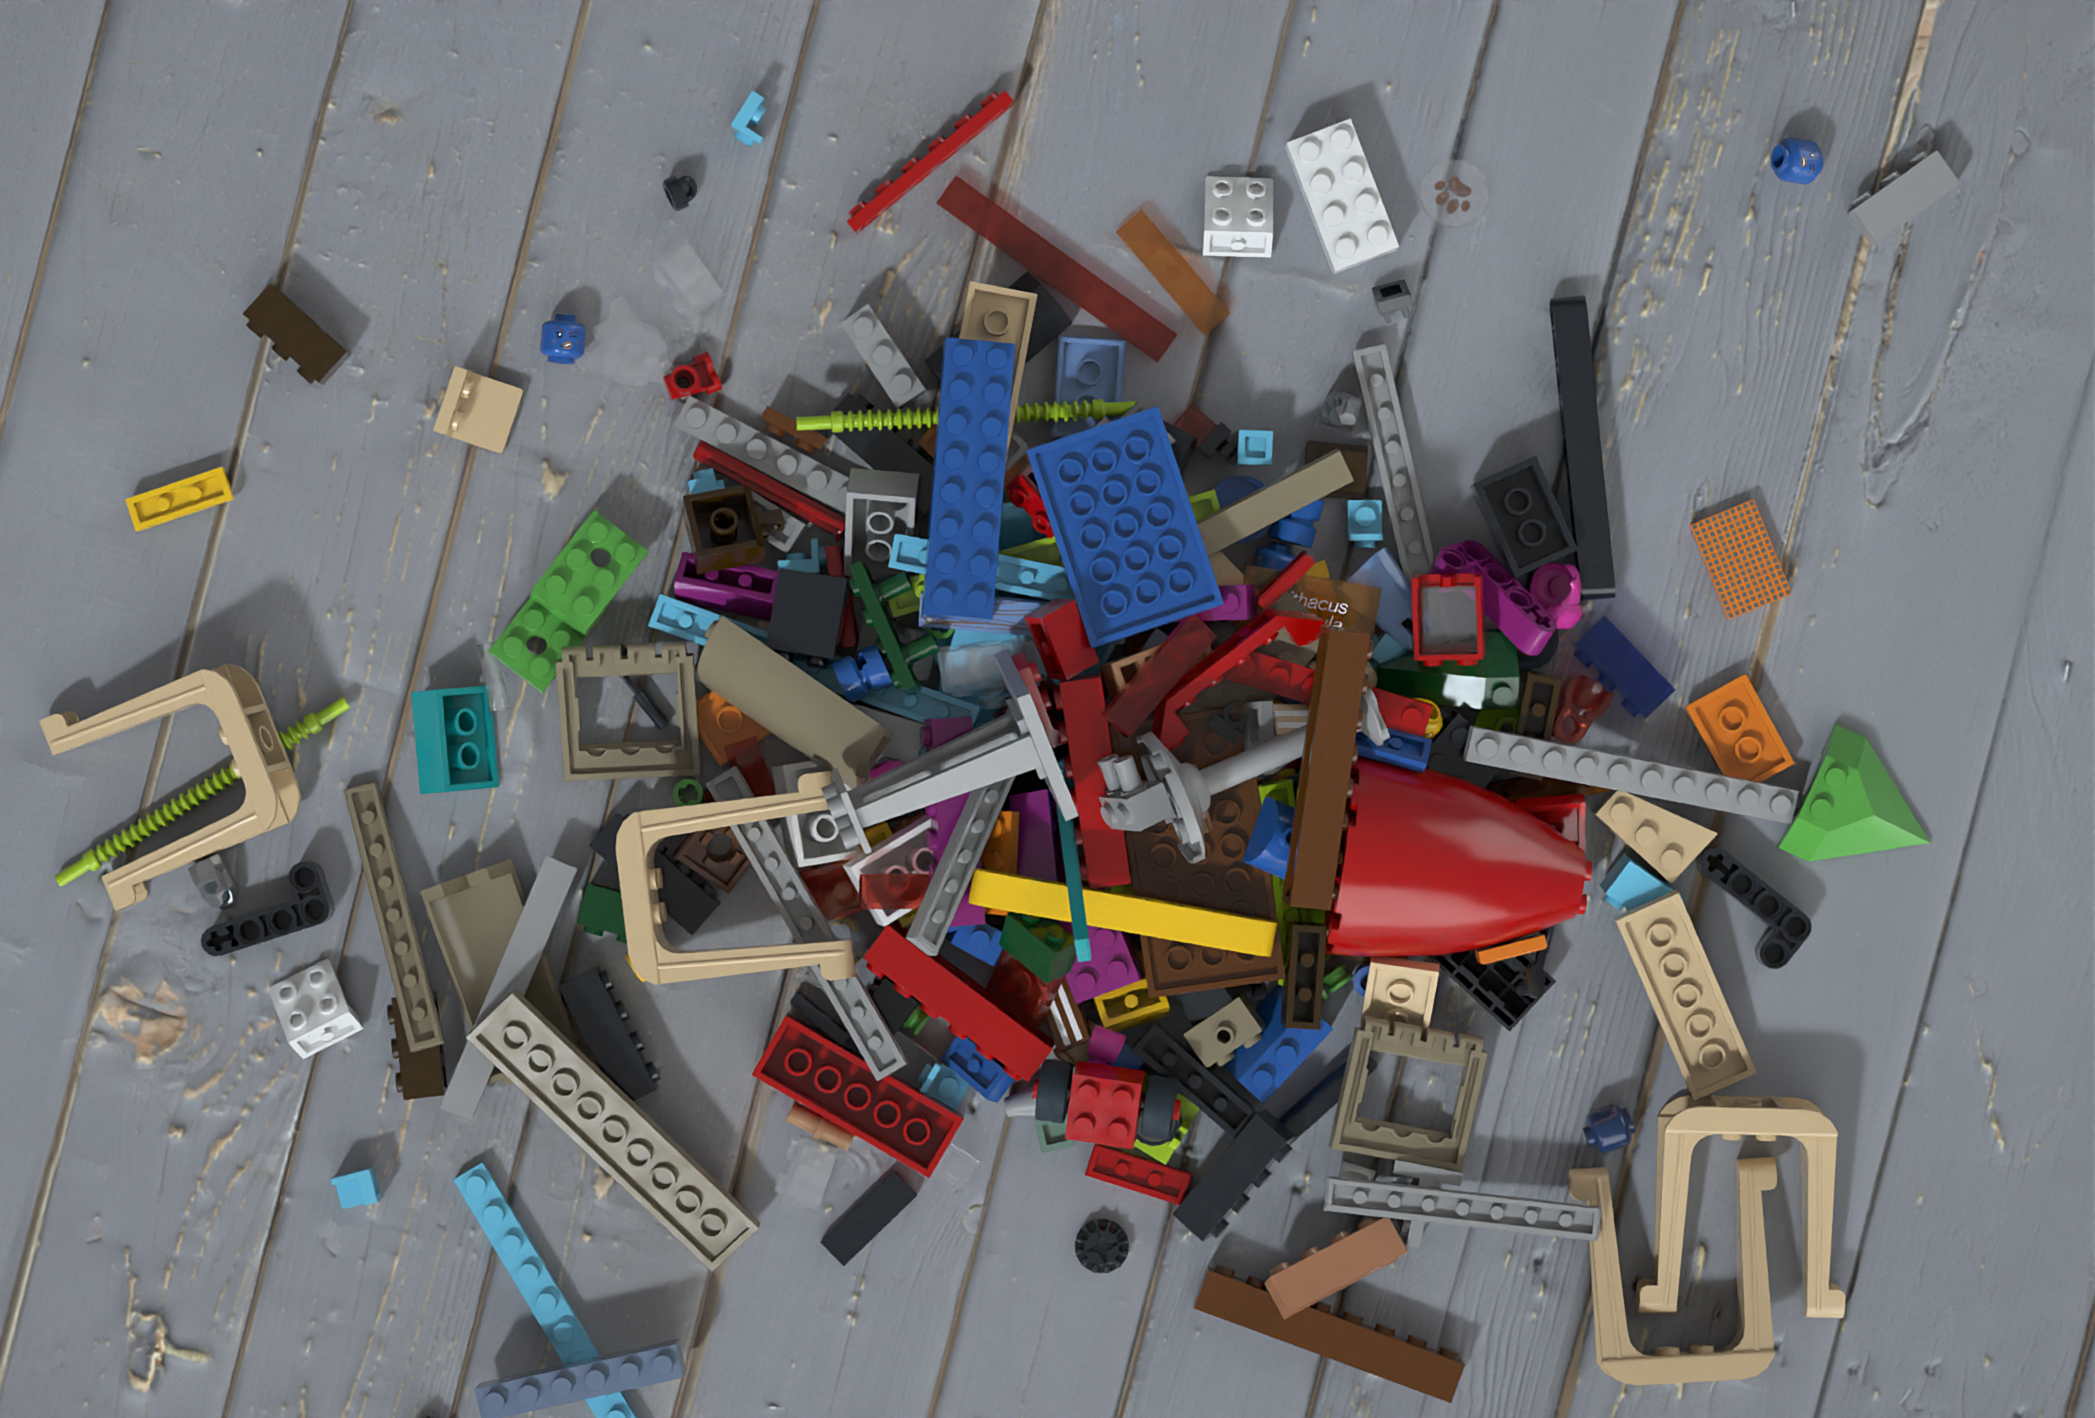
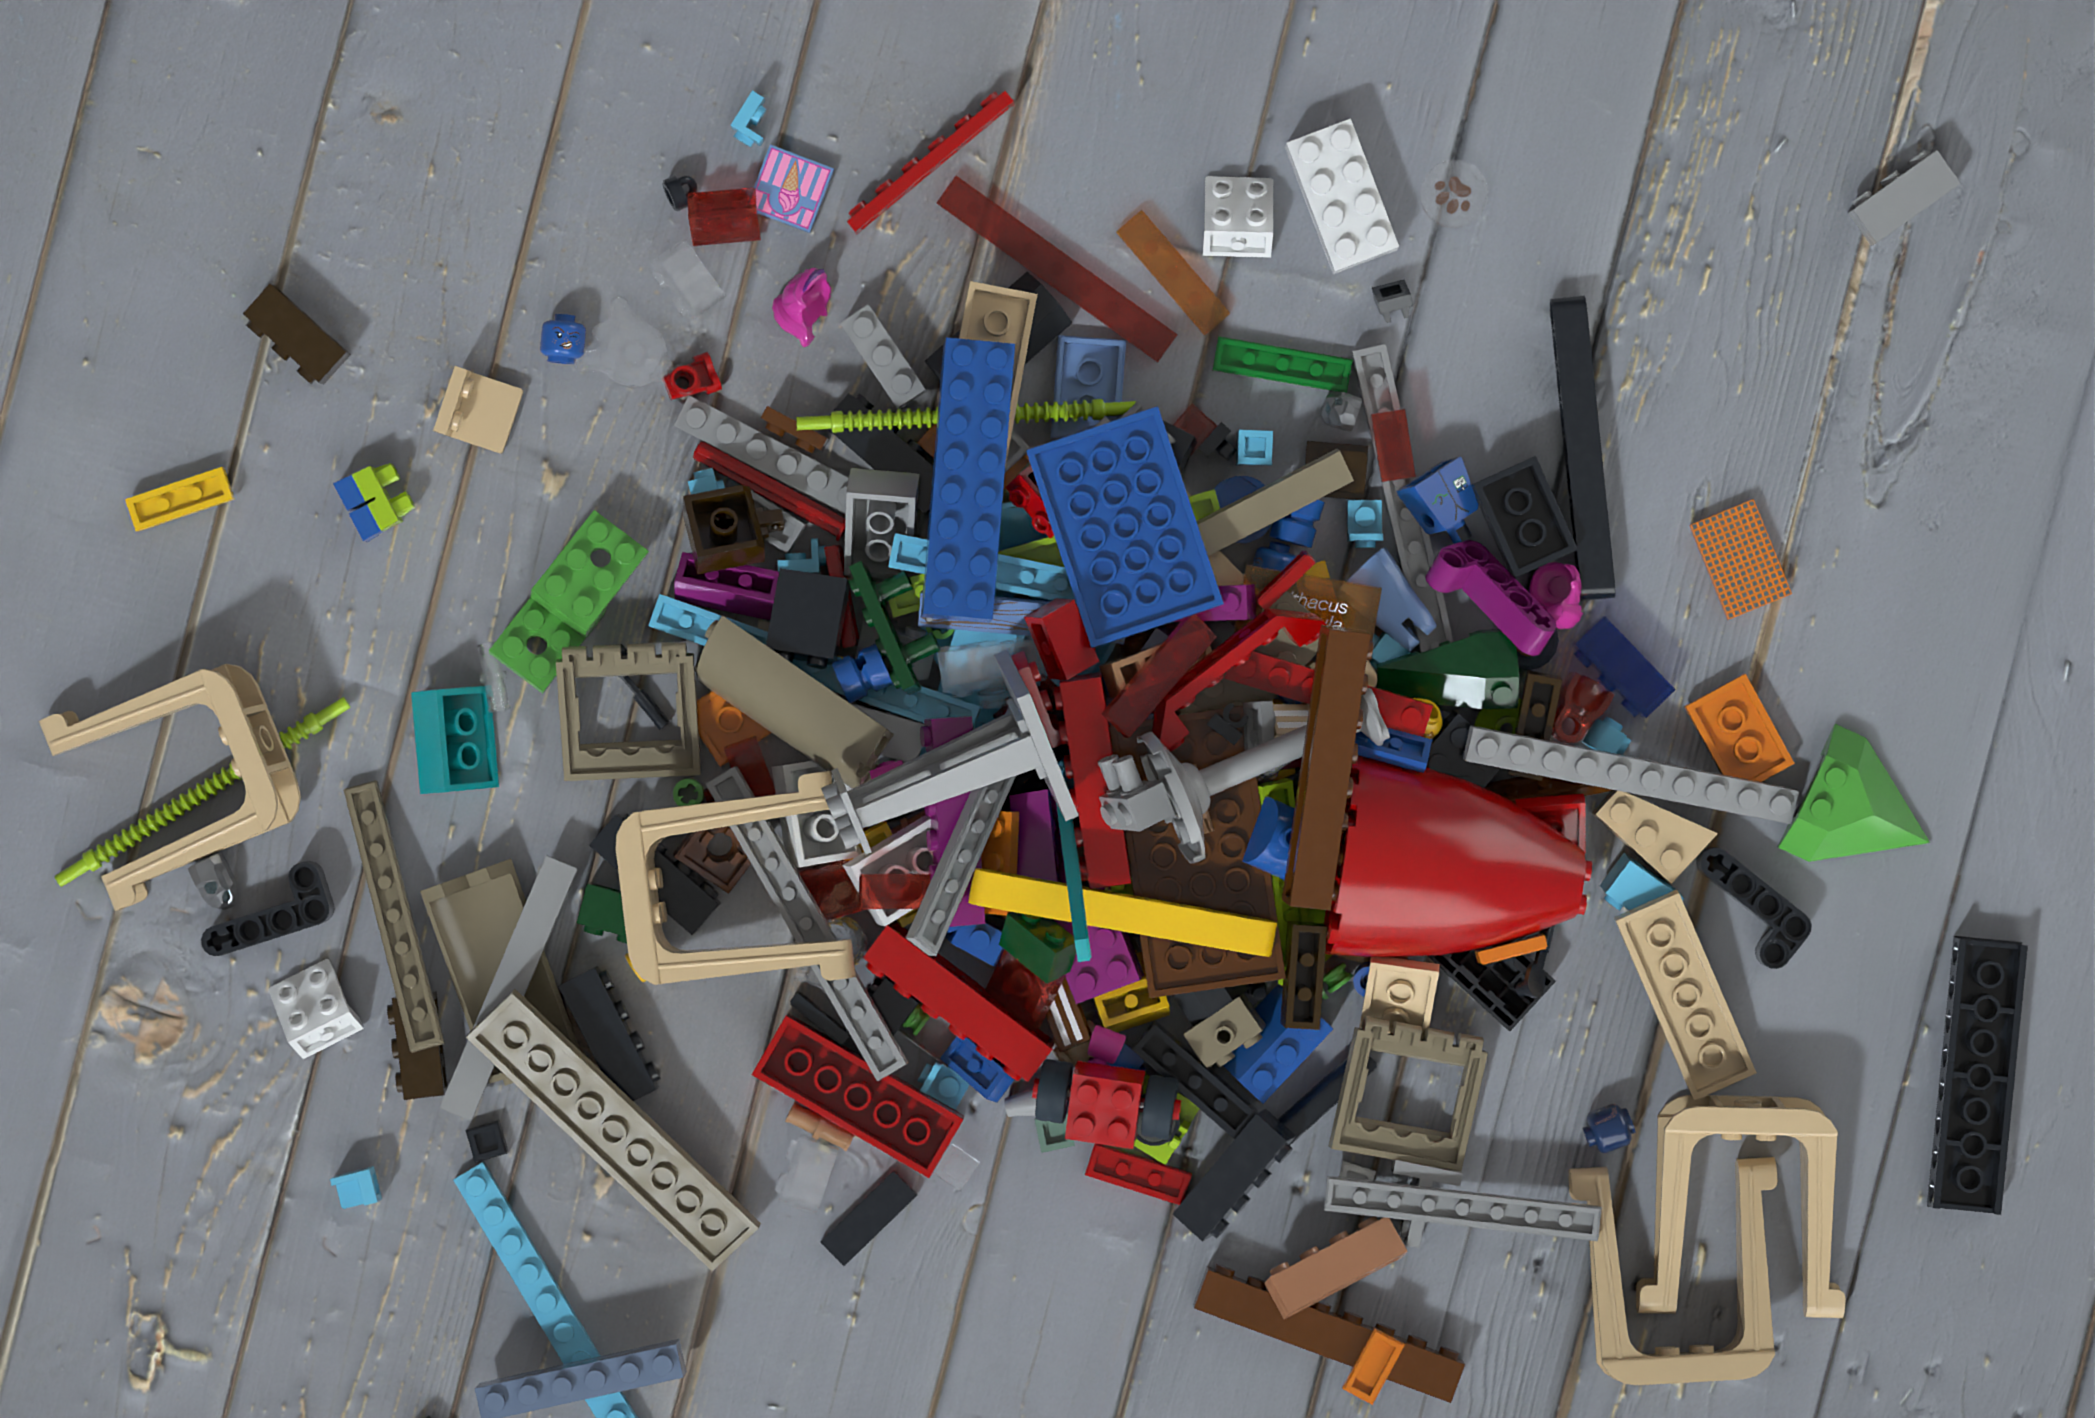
(383, 511): none -> lime hips
(487, 1141): none -> black tile
(723, 216): none -> clear red bracket
(791, 188): none -> tile
(802, 304): none -> dark pink hair
(1111, 1233): black gear -> none
(1282, 364): none -> green tile
(1373, 1365): none -> orange tile
(1393, 445): none -> clear red plate
(1442, 499): none -> blue torso
(1448, 618): window -> none
(1607, 737): none -> medium azure plate
(1797, 160): blue head -> none
(1977, 1075): none -> black tile

